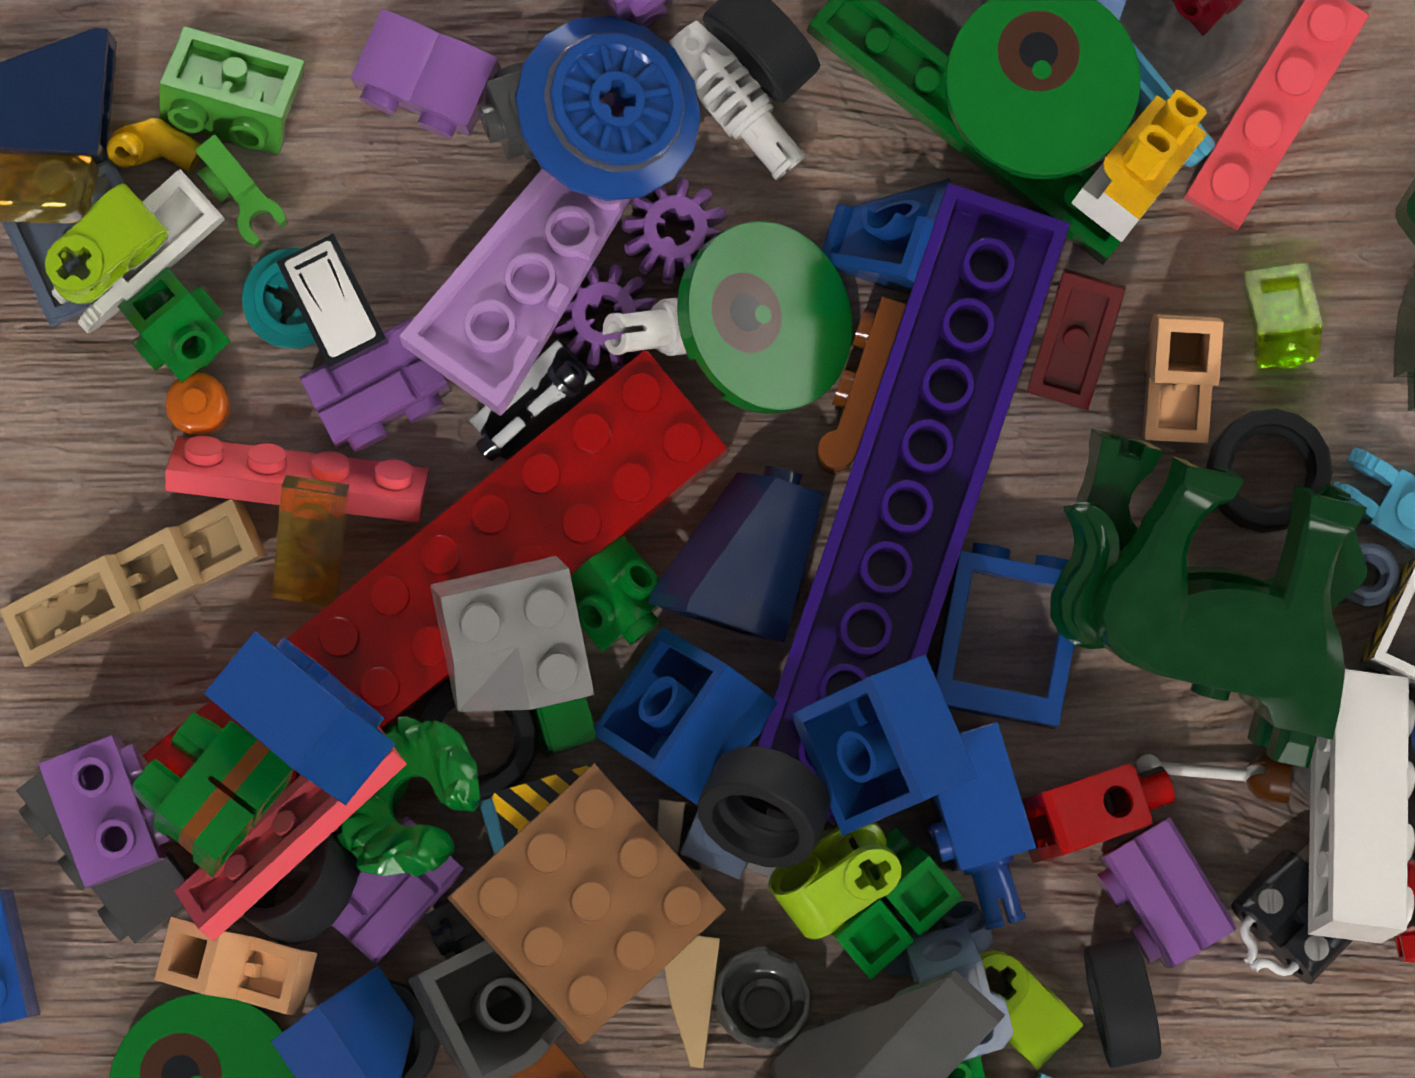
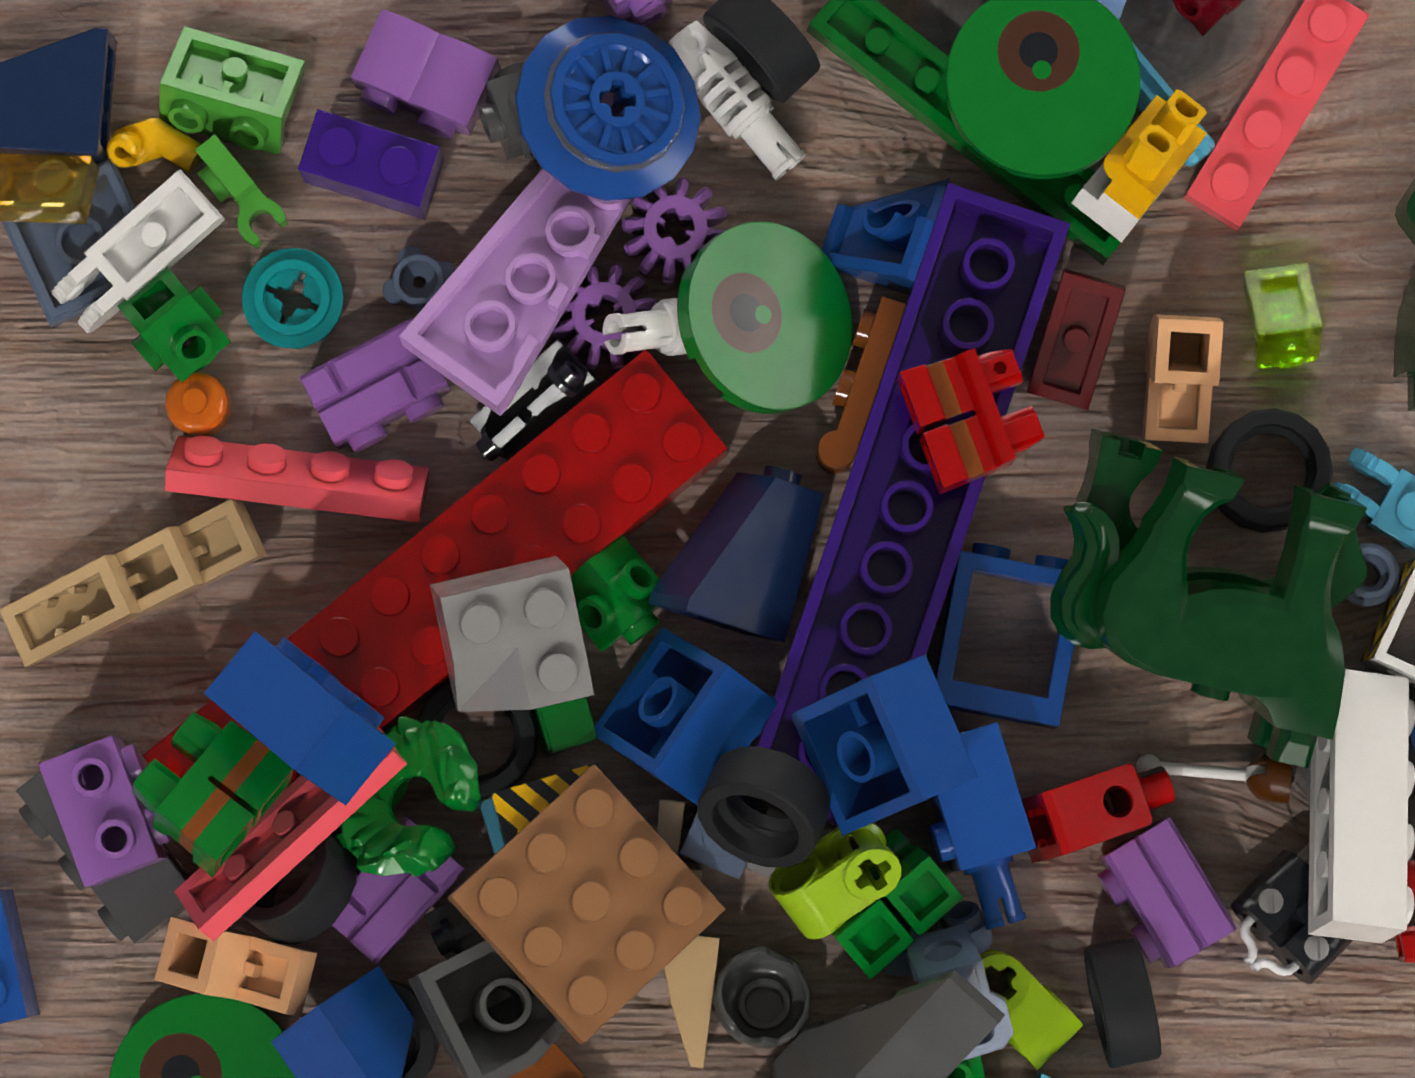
(110, 241): lime piece -> none
(310, 540): clear yellow plate -> none
(332, 302): white slope -> none
(371, 164): none -> dark purple brick
(410, 266): none -> sand blue plate
(962, 389): none -> red hips

